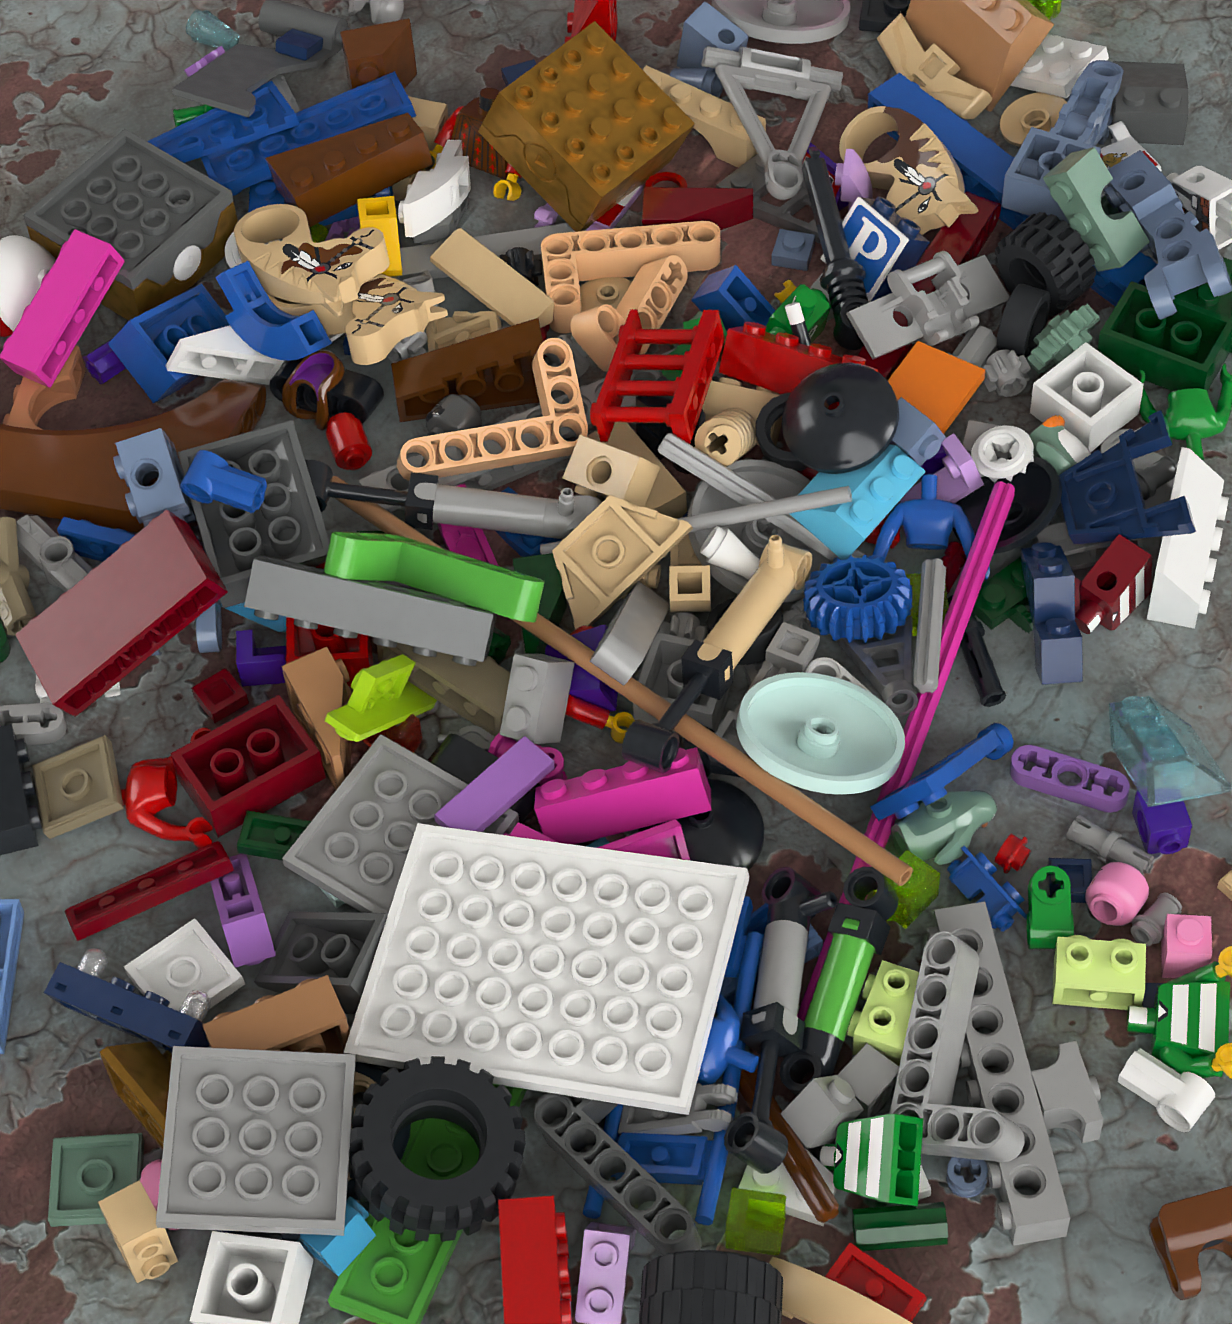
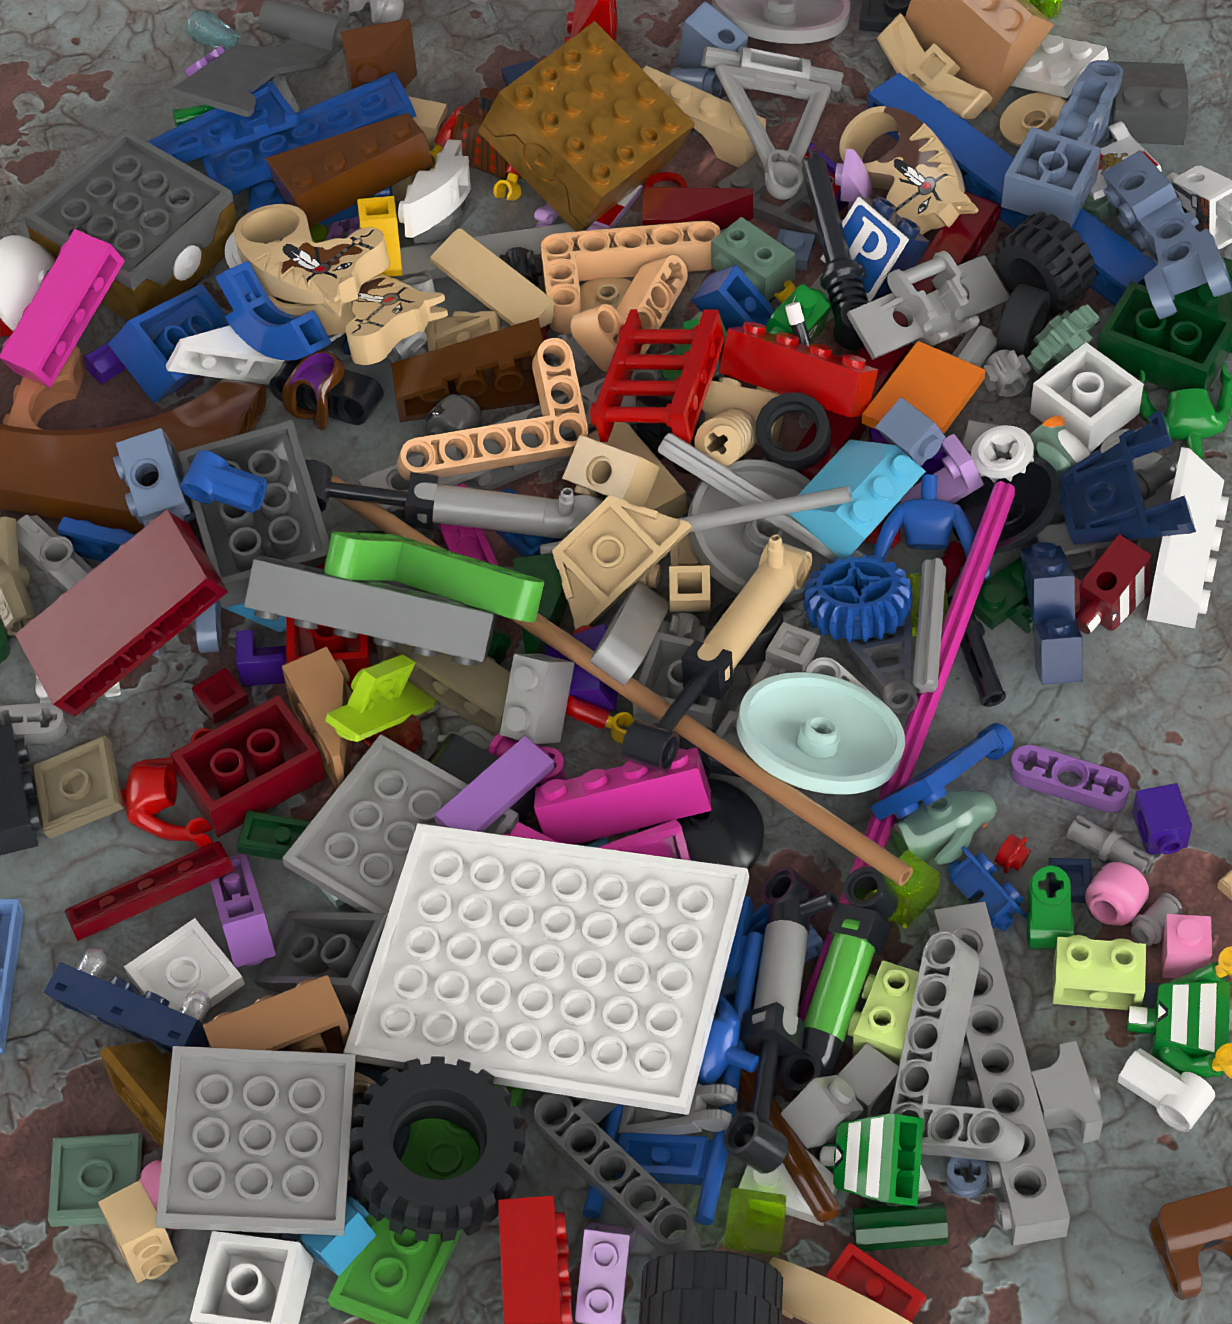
(299, 44): dark blue tile -> none
(348, 441): red brick -> none
(728, 552): white cone -> none
(756, 255): none -> sand green brick
(852, 432): black dish -> none
(1077, 189): sand green arch -> none
(1162, 753): clear light blue slope -> none

